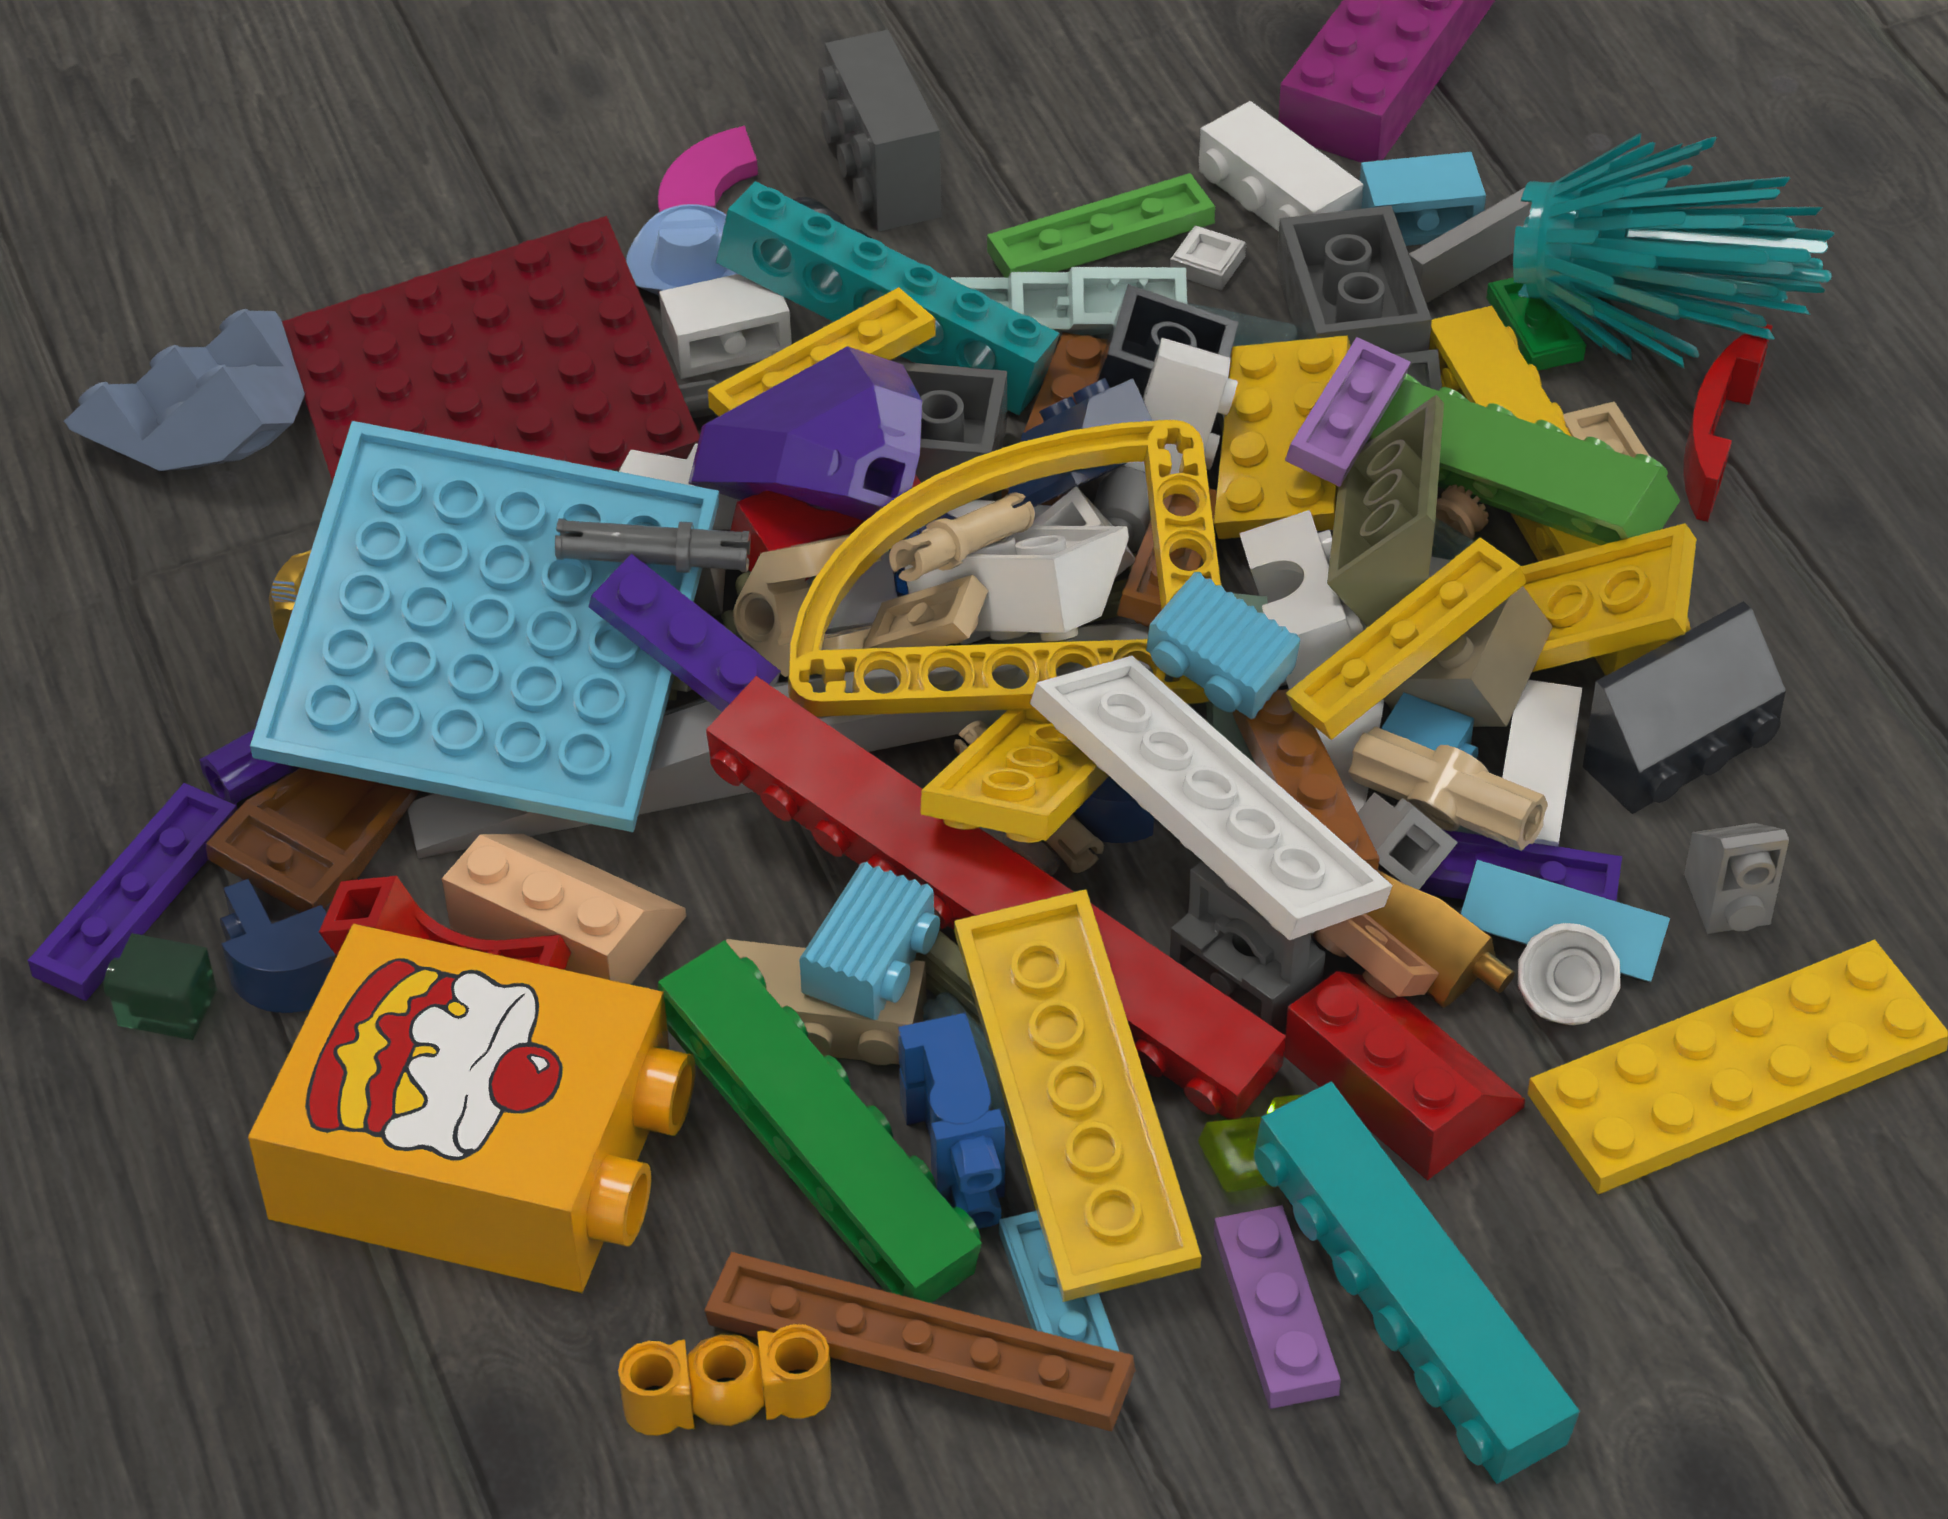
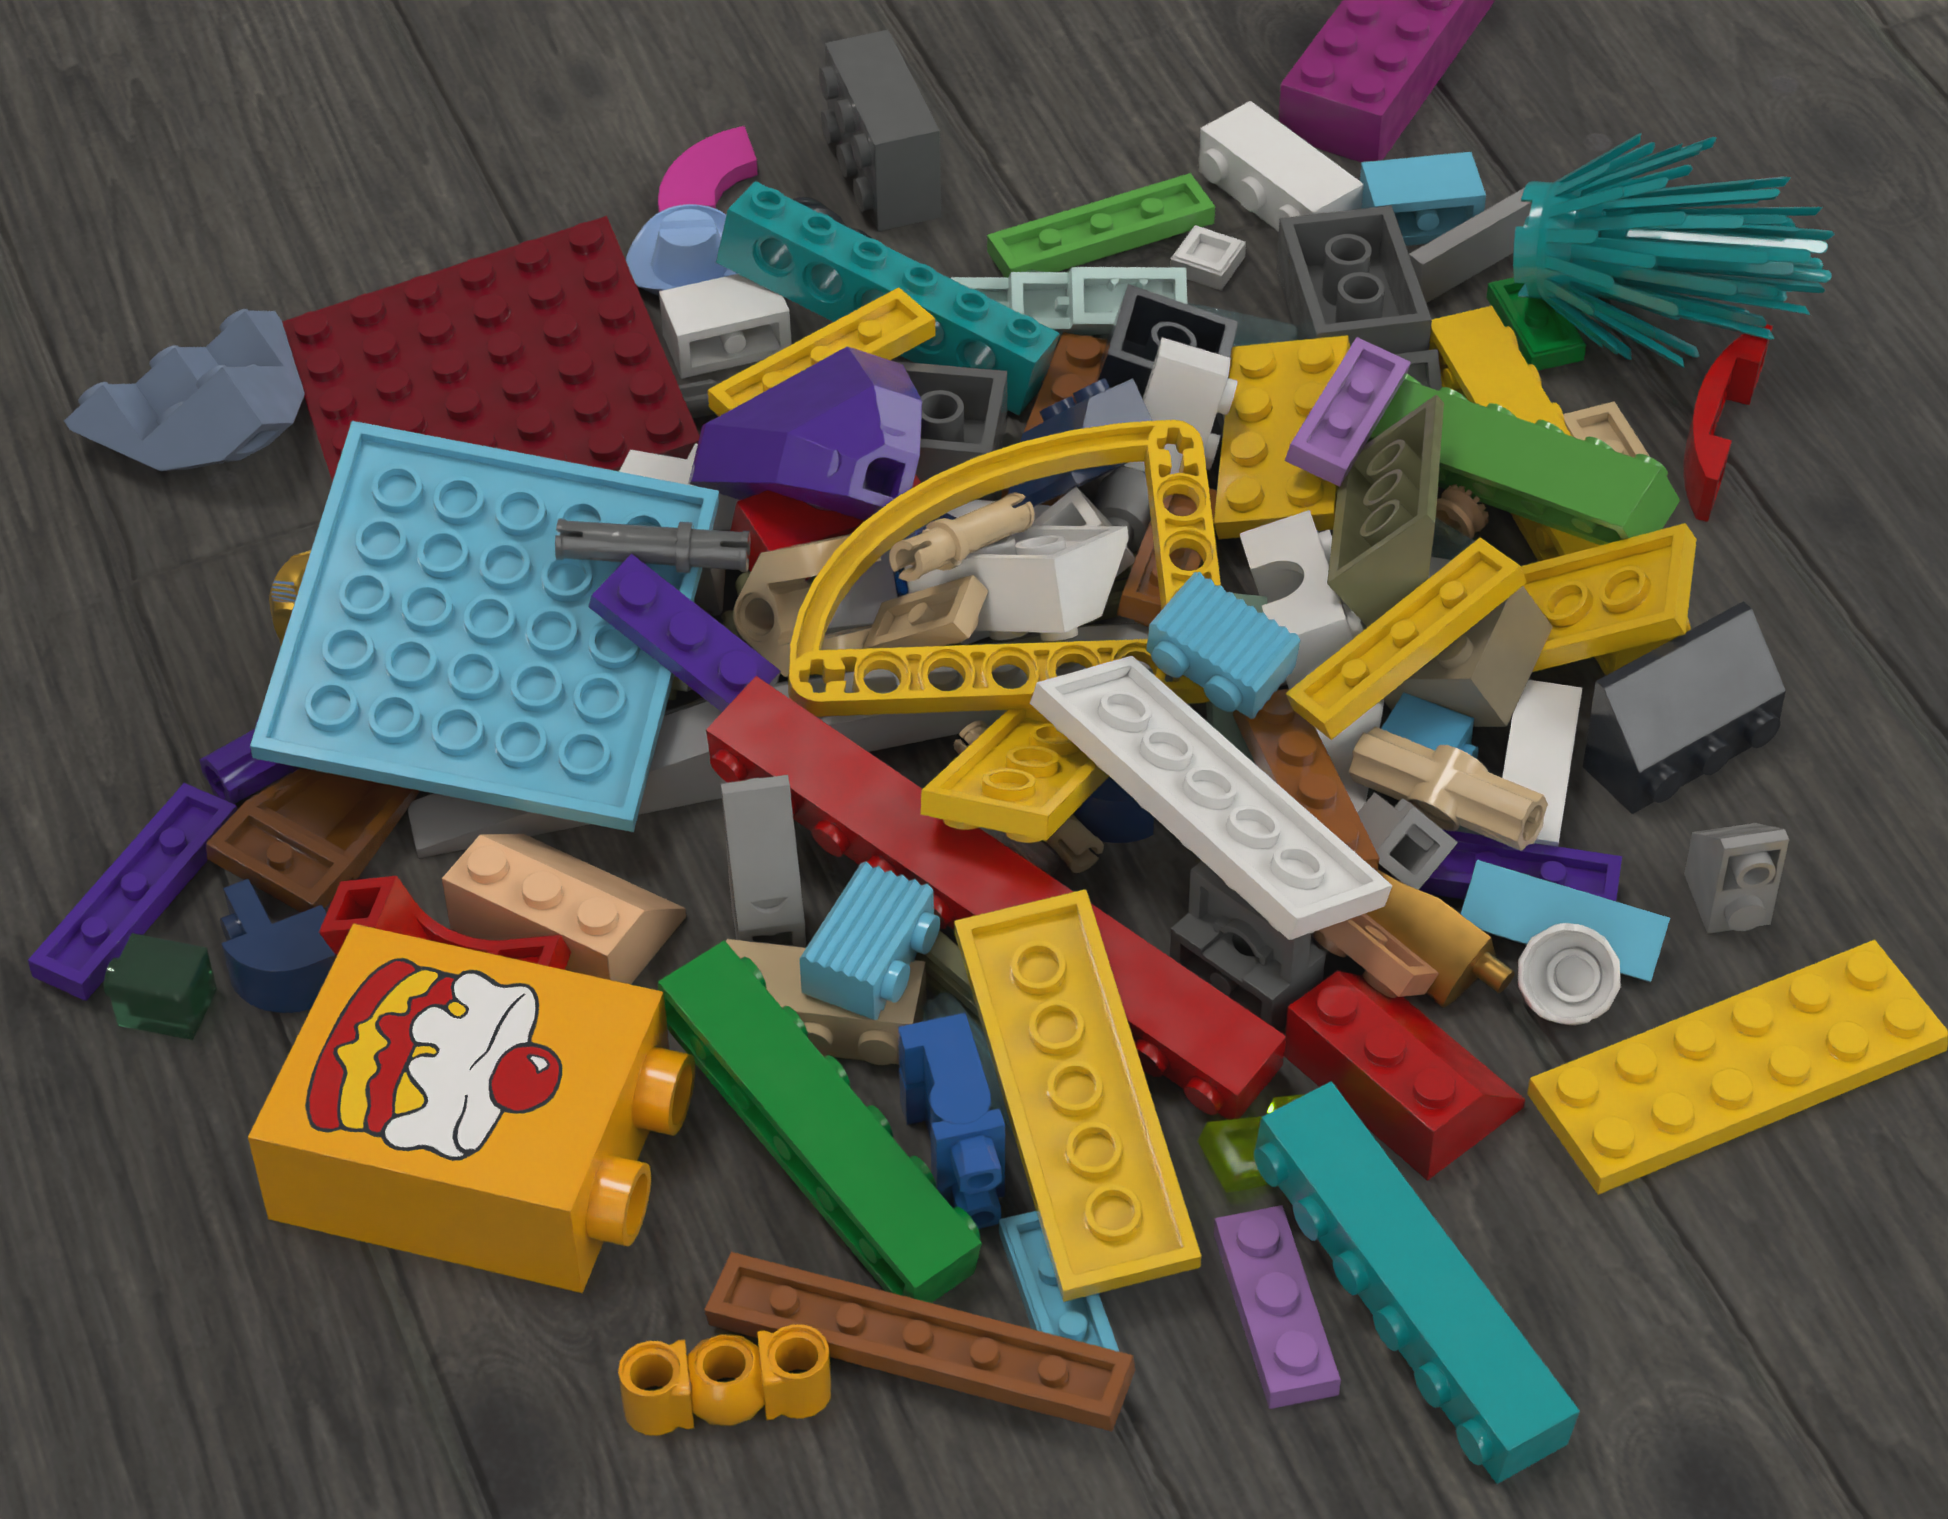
(763, 862): none -> light grey slope

